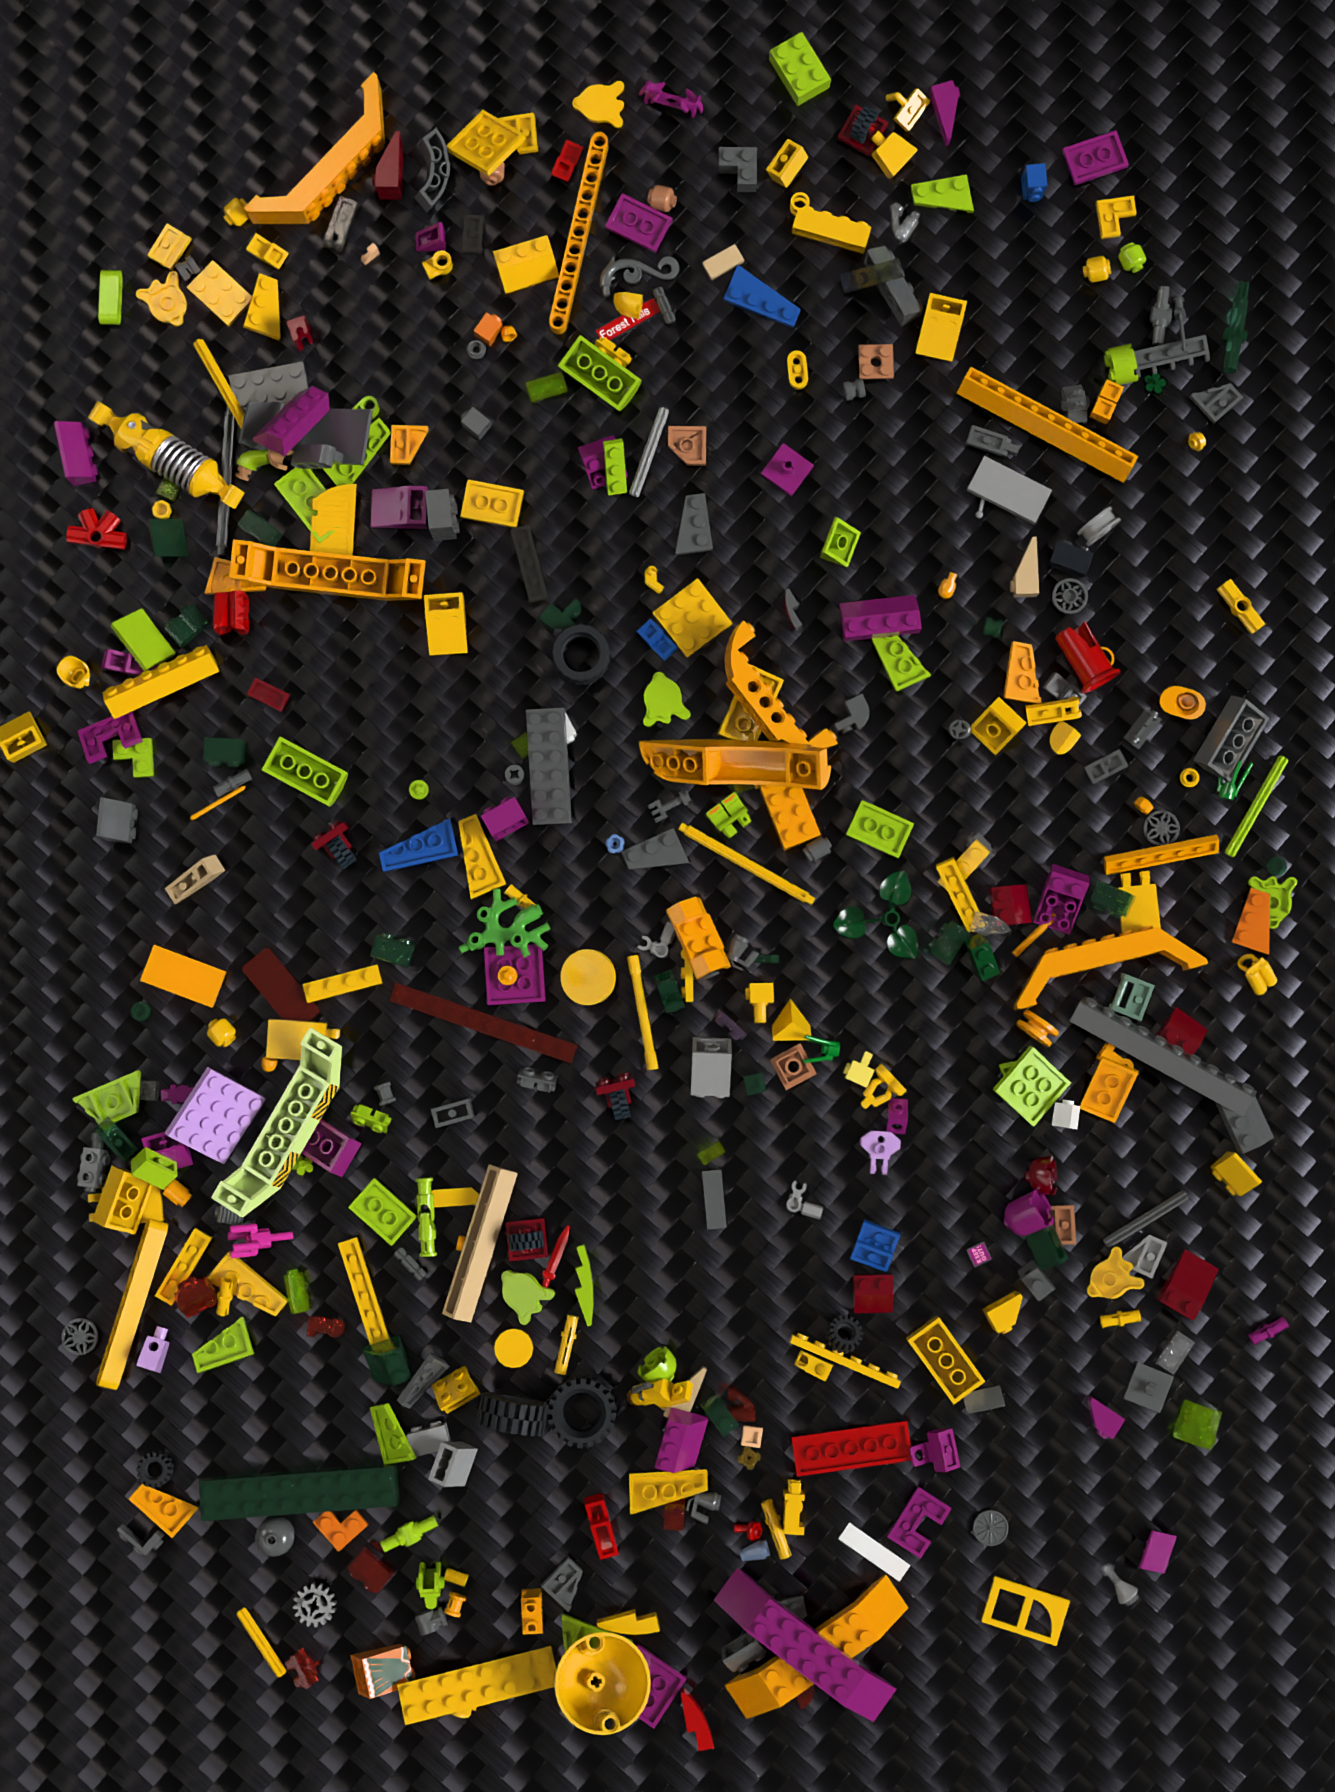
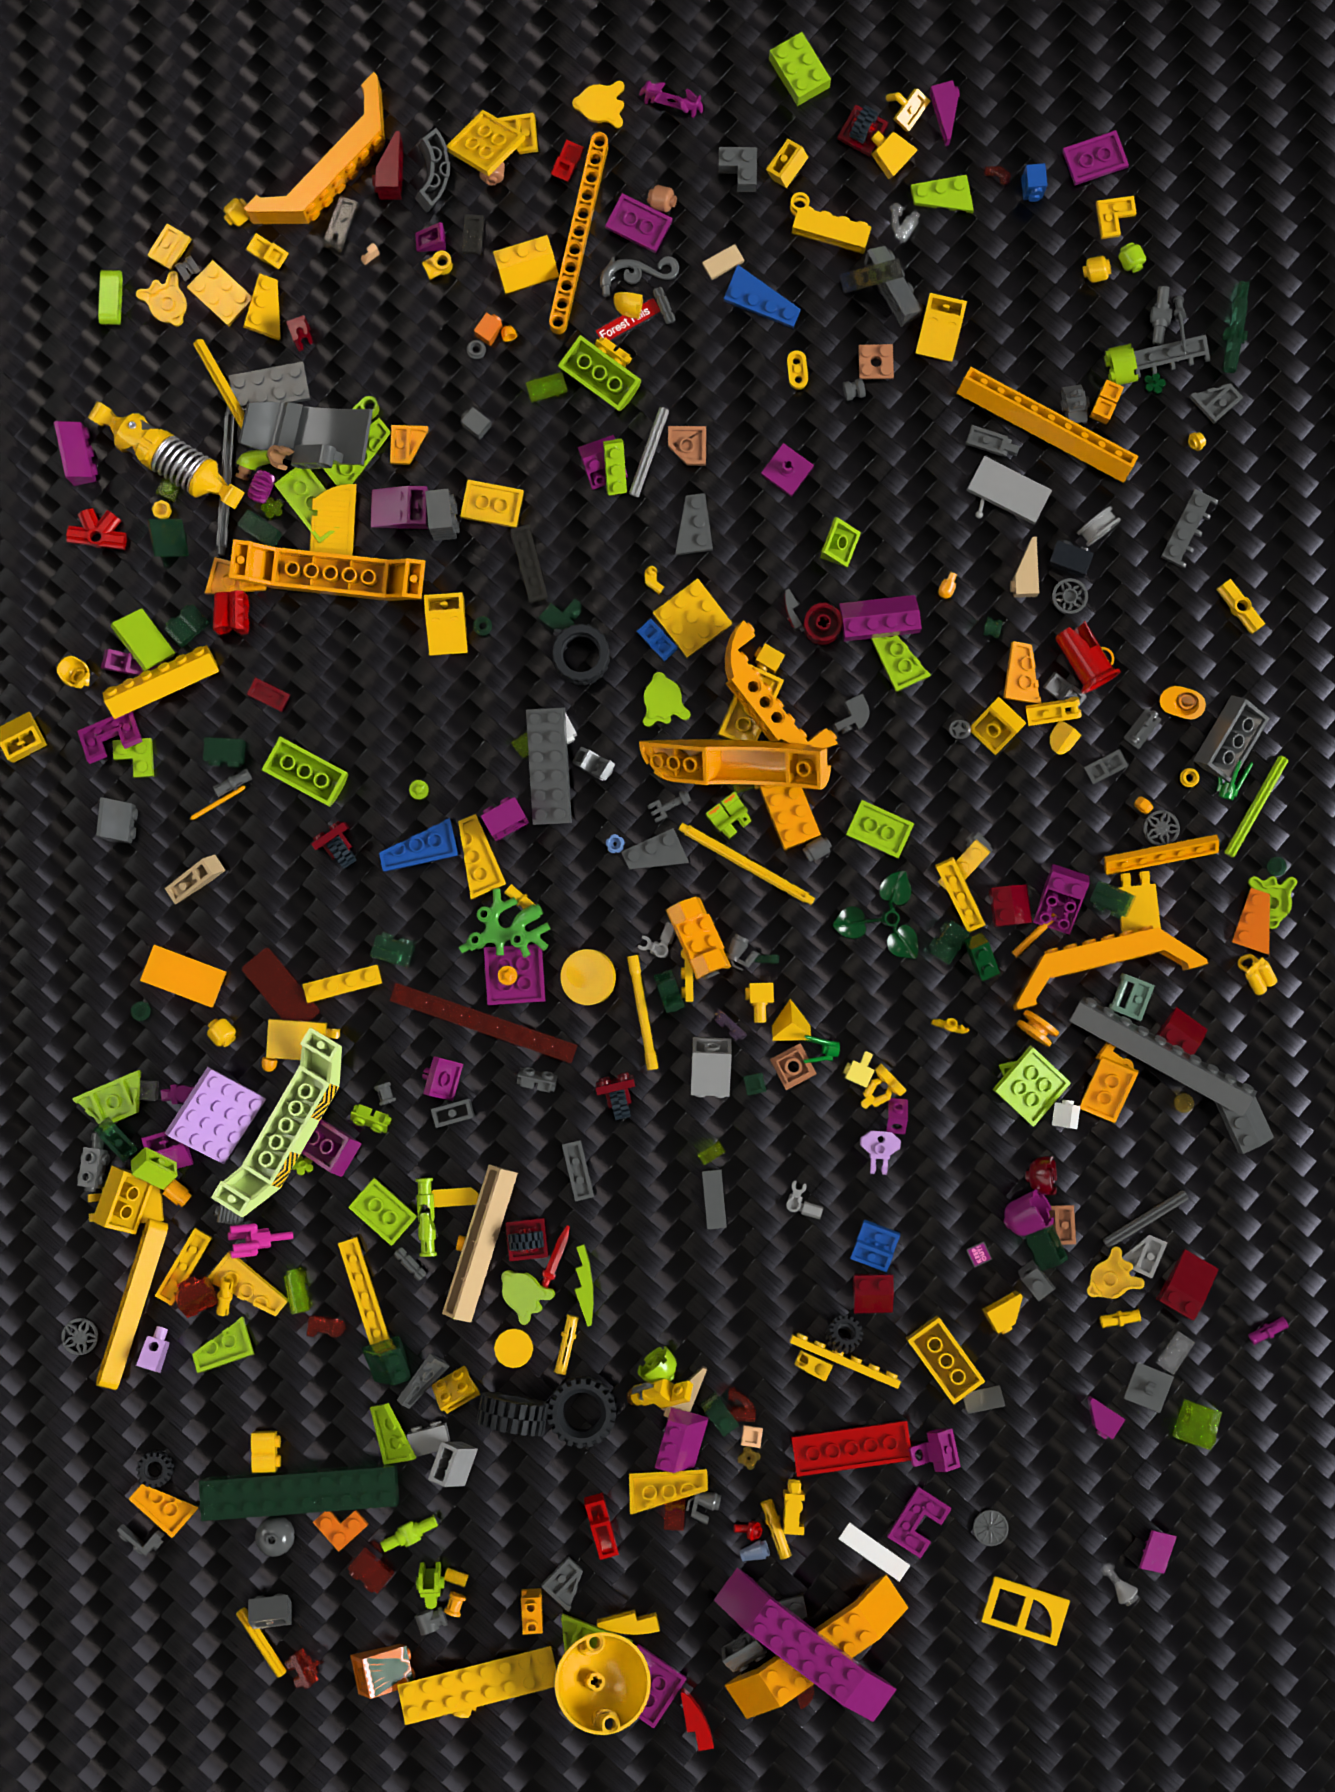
(261, 486): none -> magenta gear
(264, 1451): none -> yellow brick
(269, 1611): none -> dark grey brick
(272, 507): none -> clear neon green plant
(294, 420): magenta slope -> none
(322, 1607): light grey gear -> none
(442, 1078): none -> magenta tile
(482, 619): none -> clear green plate
(517, 777): dark grey wheel -> none
(578, 1170): none -> dark grey plate
(593, 764): none -> dark grey brick
(768, 658): none -> yellow brick
(829, 615): none -> dark red brick
(950, 1025): none -> yellow piece
(988, 924): clear plate -> none
(998, 171): none -> clear red arm
(1184, 1103): none -> clear yellow plate
(1187, 527): none -> dark grey hinge
(1235, 1174): yellow slope -> none

